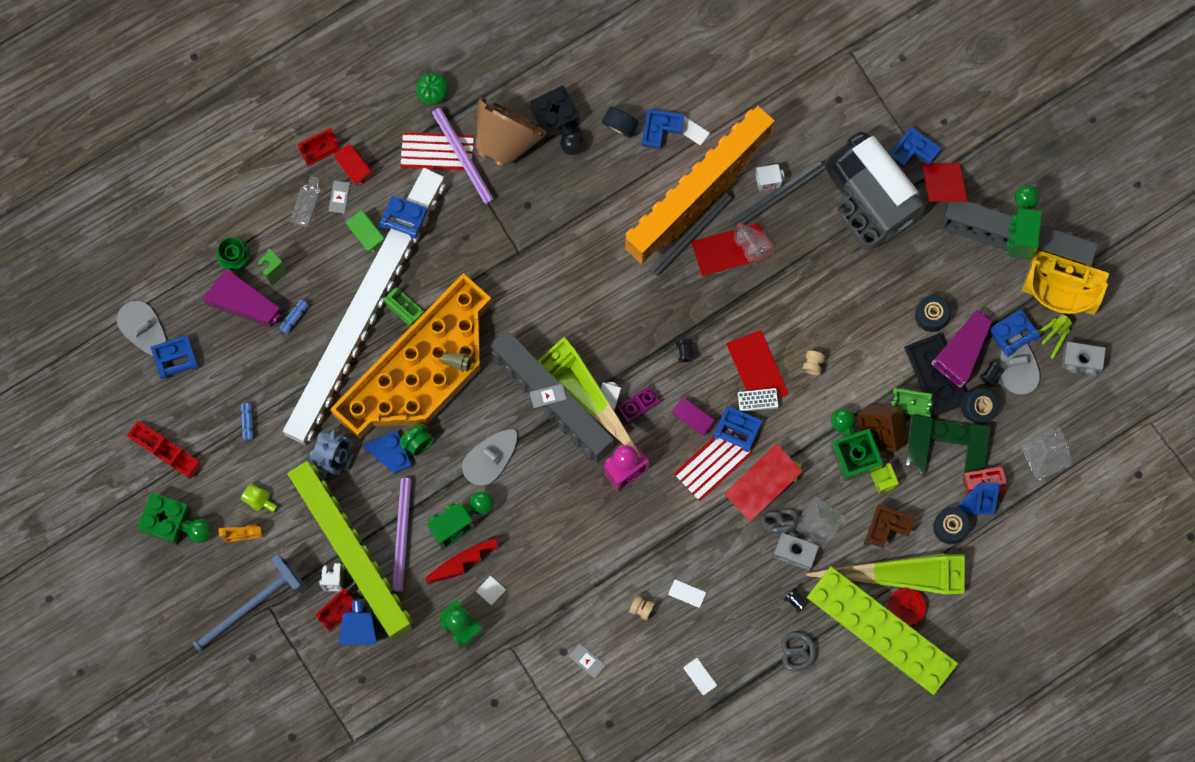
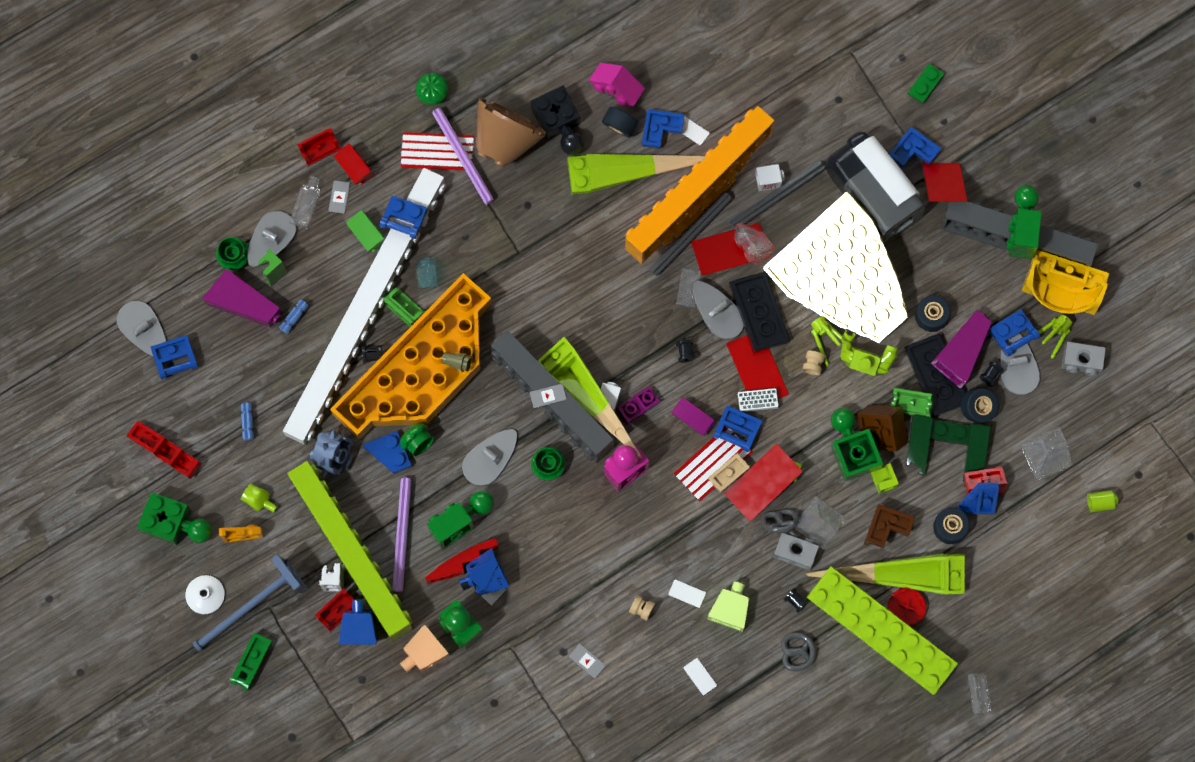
(213, 599): none -> white dish
(251, 661): none -> green plate
(271, 232): none -> light grey shield
(371, 354): none -> black bush
(423, 651): none -> light nougat torso
(426, 273): none -> clear light blue bracket
(485, 574): none -> blue torso
(548, 463): none -> green piece
(603, 171): none -> lime plate
(617, 82): none -> dark pink brick
(685, 293): none -> clear plate
(717, 311): none -> light grey shield
(728, 473): none -> tan plate
(730, 608): none -> yellowish green torso
(759, 312): none -> black tile
(823, 327): none -> lime plant
(843, 272): none -> wing
(864, 360): none -> lime torso
(925, 83): none -> green plate
(979, 693): none -> clear plate
(1102, 501): none -> lime brick

